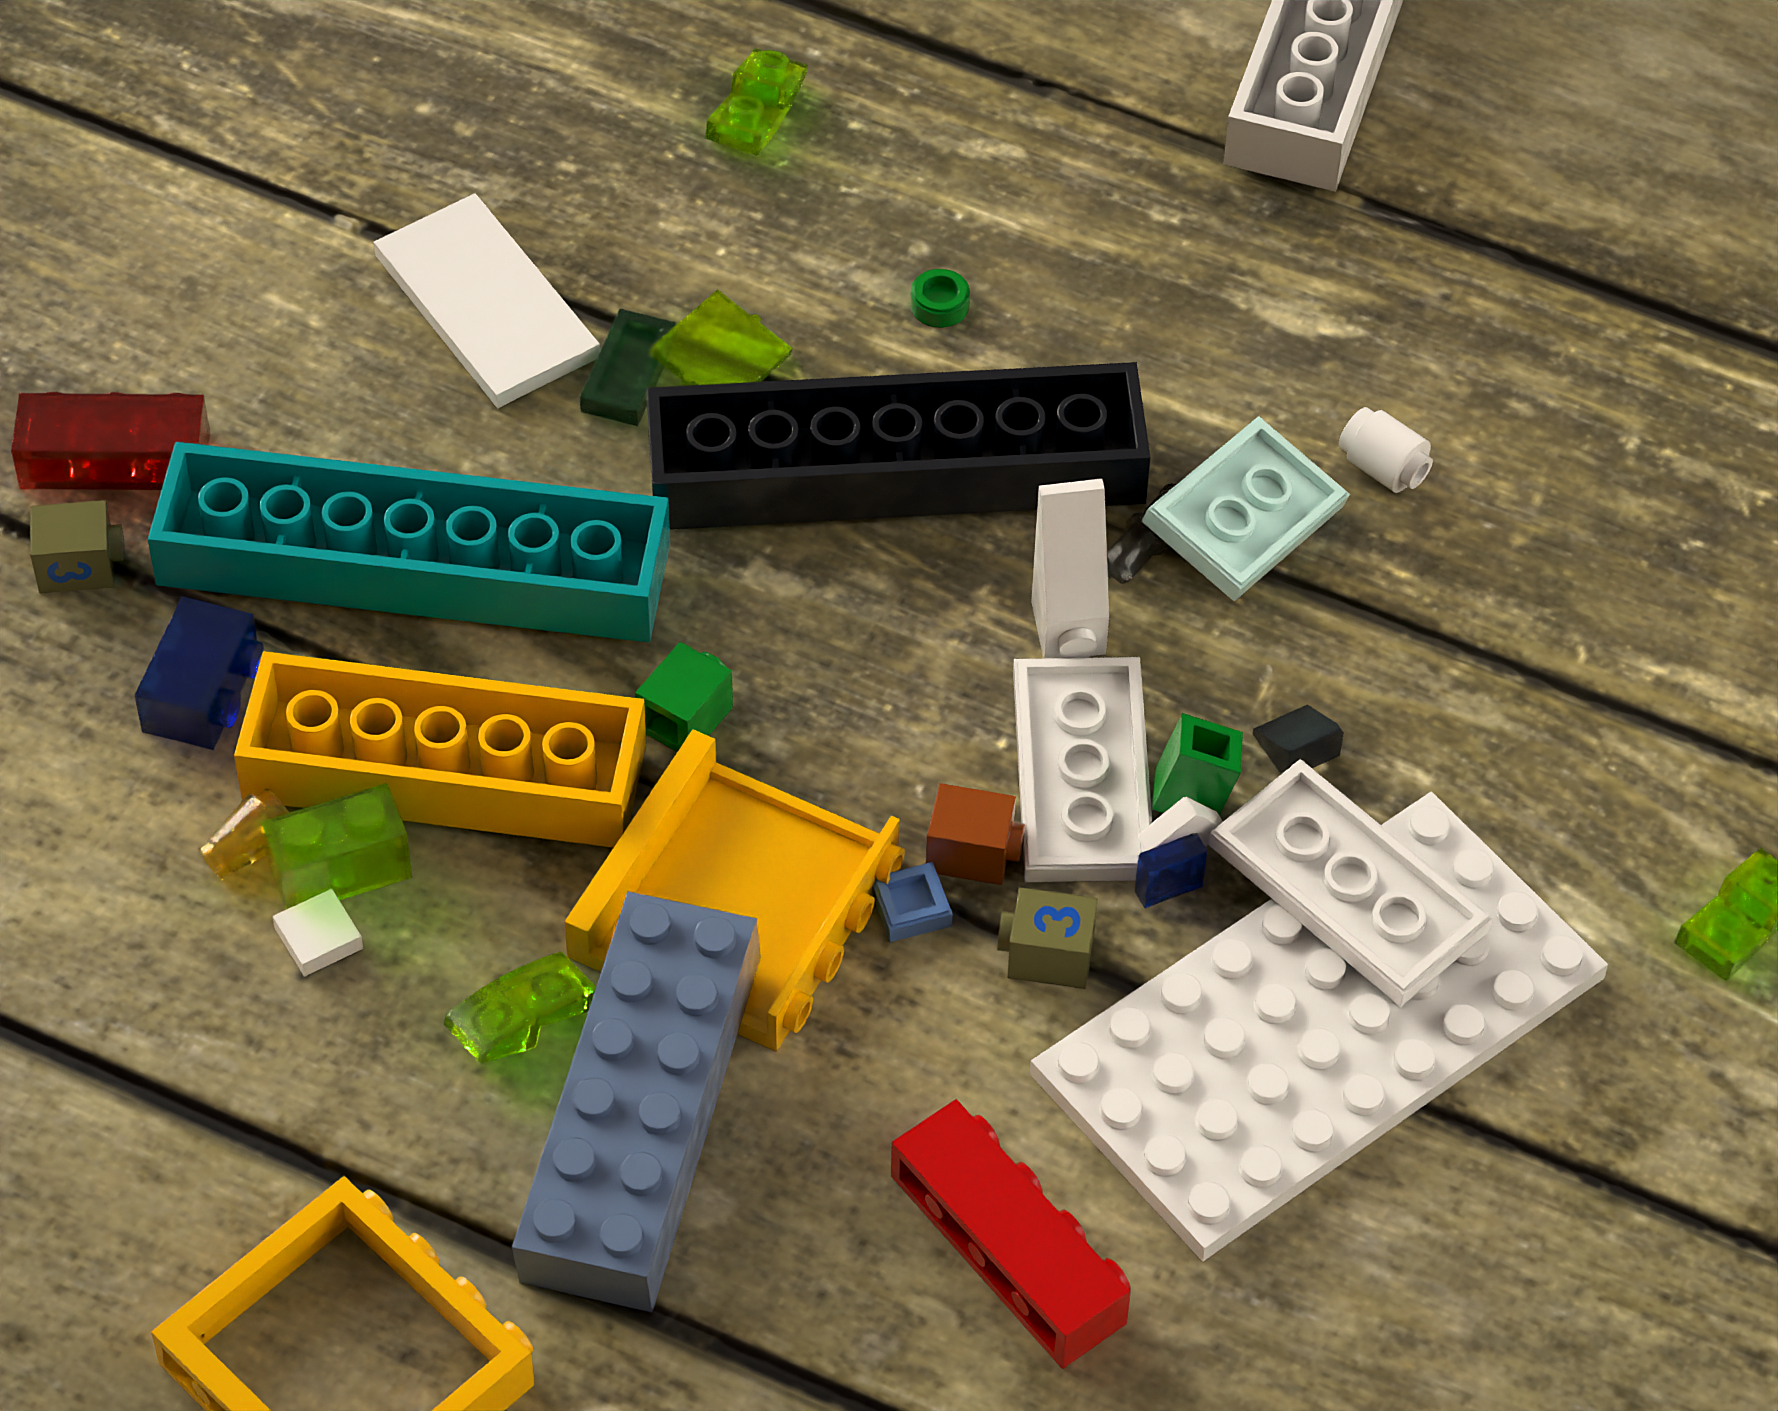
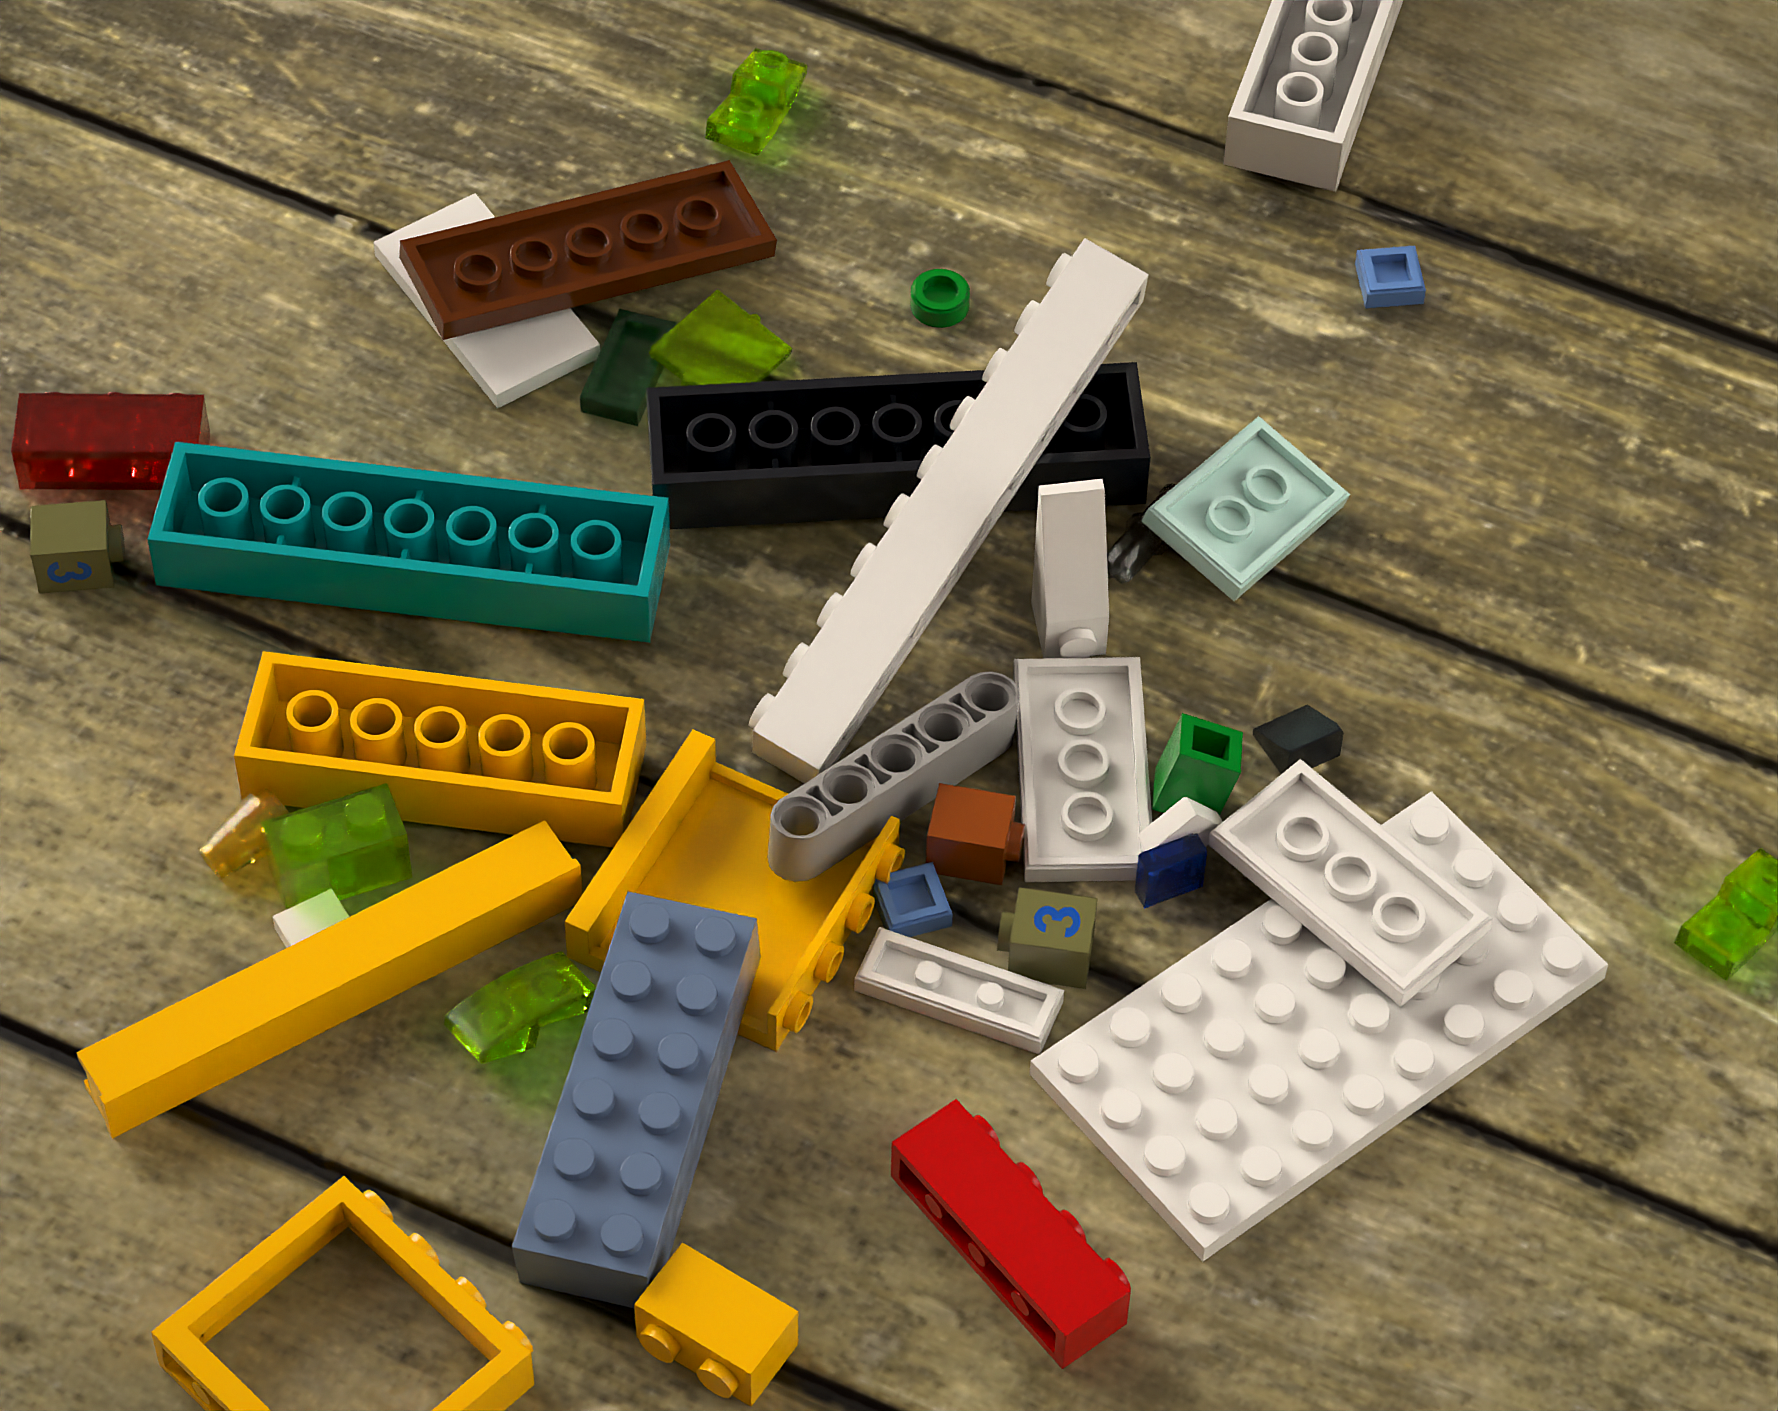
(198, 673): clear blue brick -> none
(329, 977): none -> yellow tile
(586, 249): none -> reddish brown plate
(686, 694): green brick -> none
(715, 1325): none -> yellow brick
(892, 776): none -> light grey beam
(948, 514): none -> white brick
(959, 990): none -> white tile
(1386, 449): white brick -> none
(1390, 277): none -> medium blue tile

